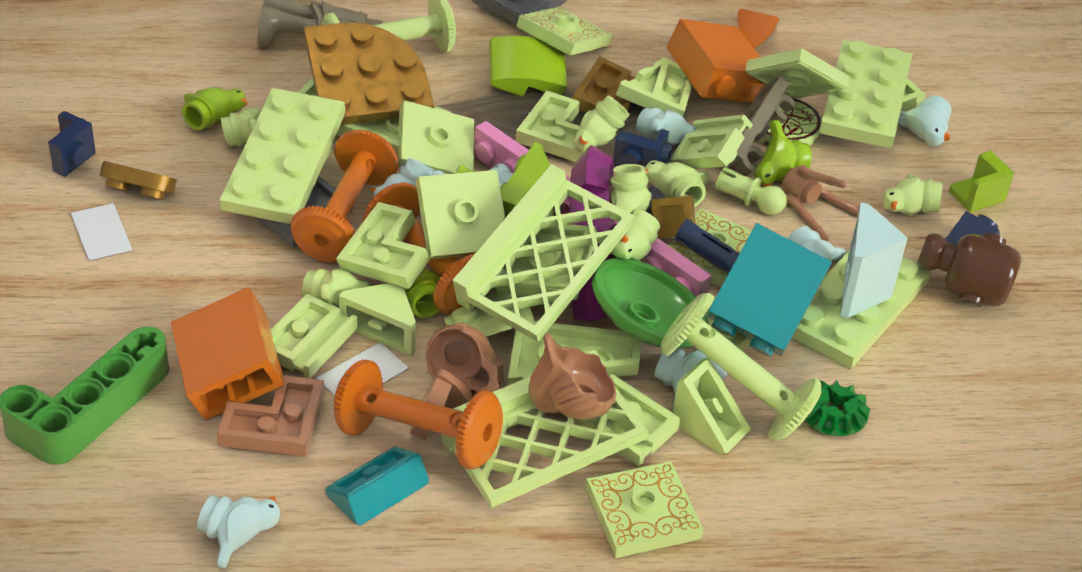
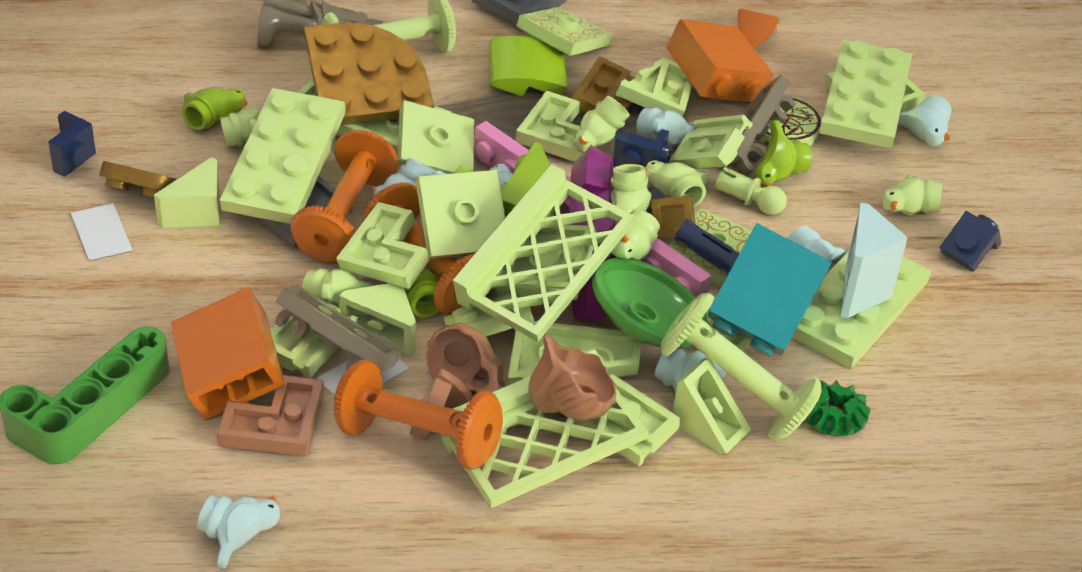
(191, 199): none -> yellowish green slope
(335, 328): none -> dark tan plate
(378, 484): teal slope -> none
(644, 509): yellowish green plate -> none
(803, 70): yellowish green plate -> none
(804, 187): nougat plant -> none
(976, 268): reddish brown piece -> none
(987, 186): lime panel -> none

